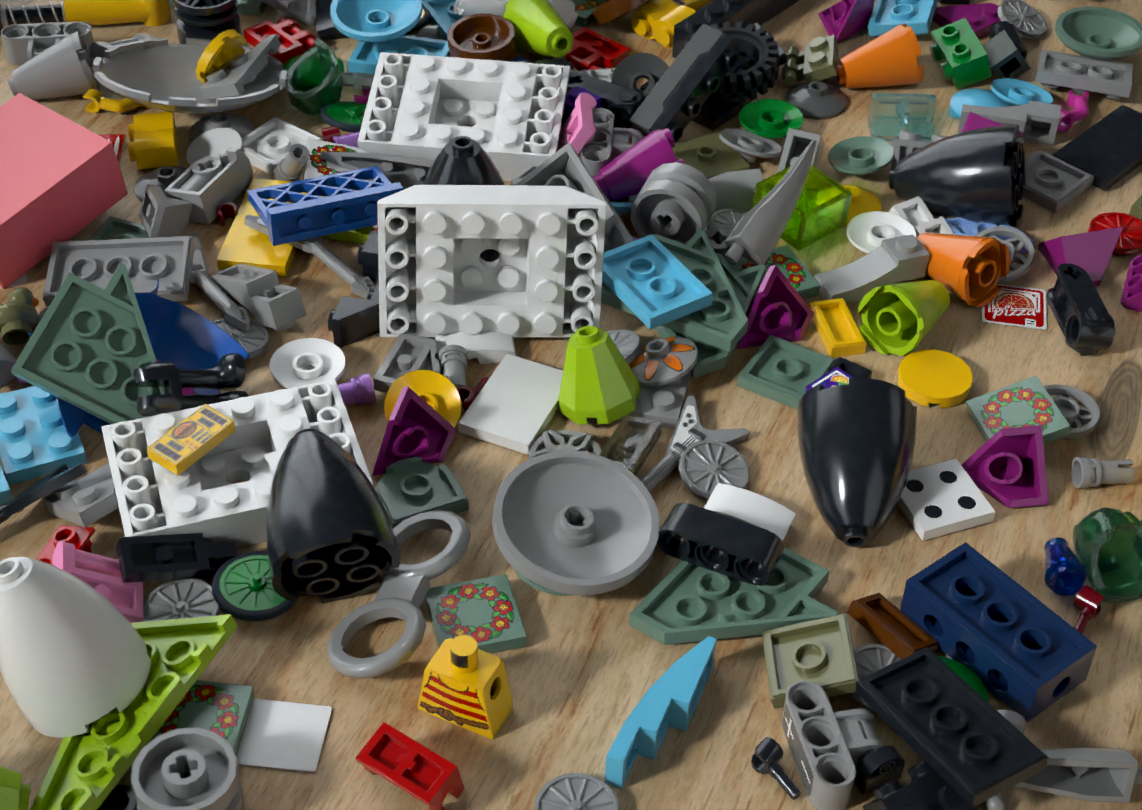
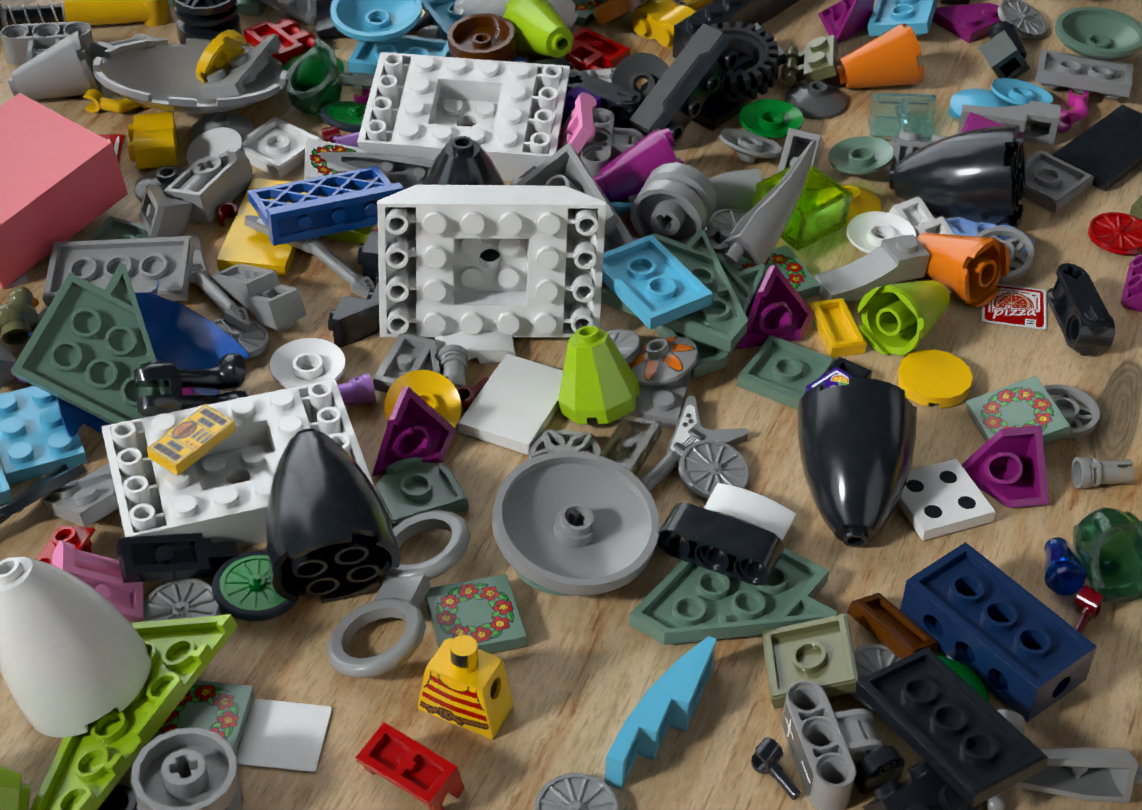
(291, 166): light grey pin -> none
(709, 155): olive plate -> none
(960, 54): green brick -> none
(1086, 250): magenta slope -> none

